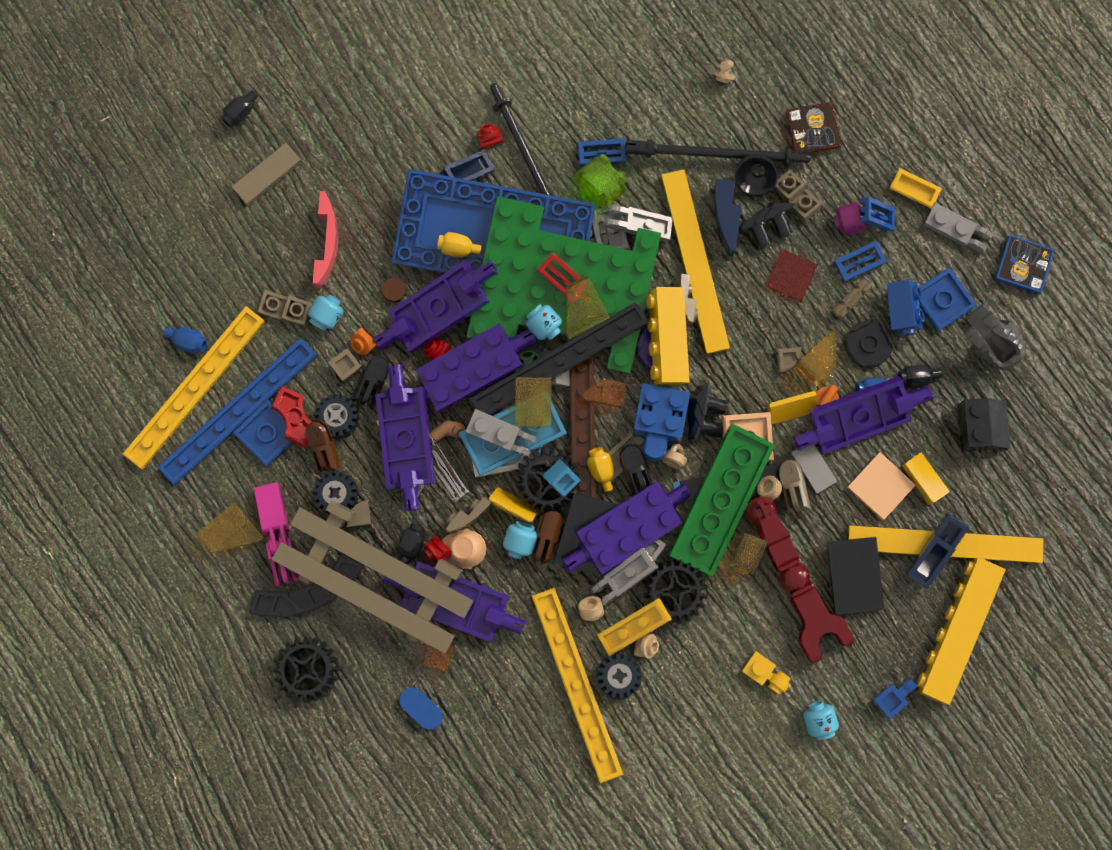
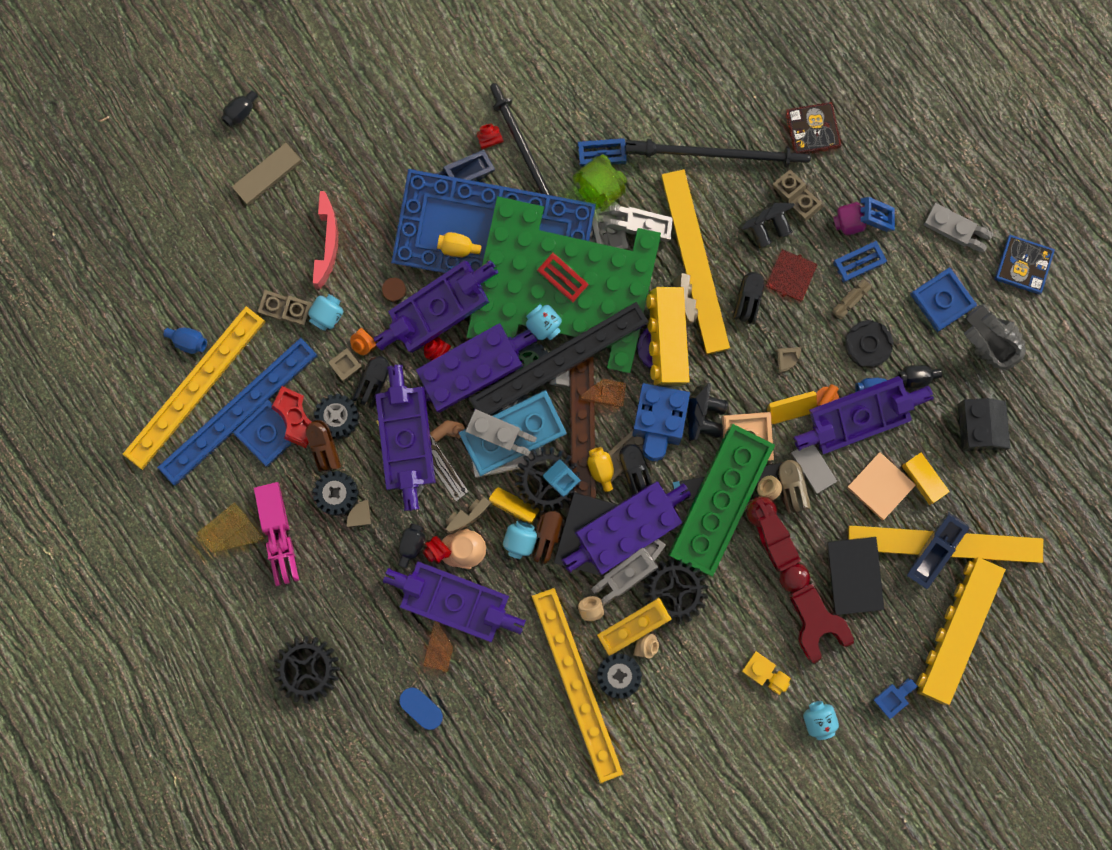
(305, 599): black tile -> none
(330, 534): dark tan fence -> none
(532, 401): clear yellow plate -> none
(583, 307): clear yellow wing -> none
(675, 459): tan tile -> none
(723, 74): tan plate -> none
(726, 214): dark blue slope -> none
(748, 554): clear yellow slope -> none
(749, 298): none -> black arm
(756, 184): black piece -> none
(820, 361): clear yellow slope -> none
(904, 307): blue brick -> none
(915, 188): yellow tile -> none

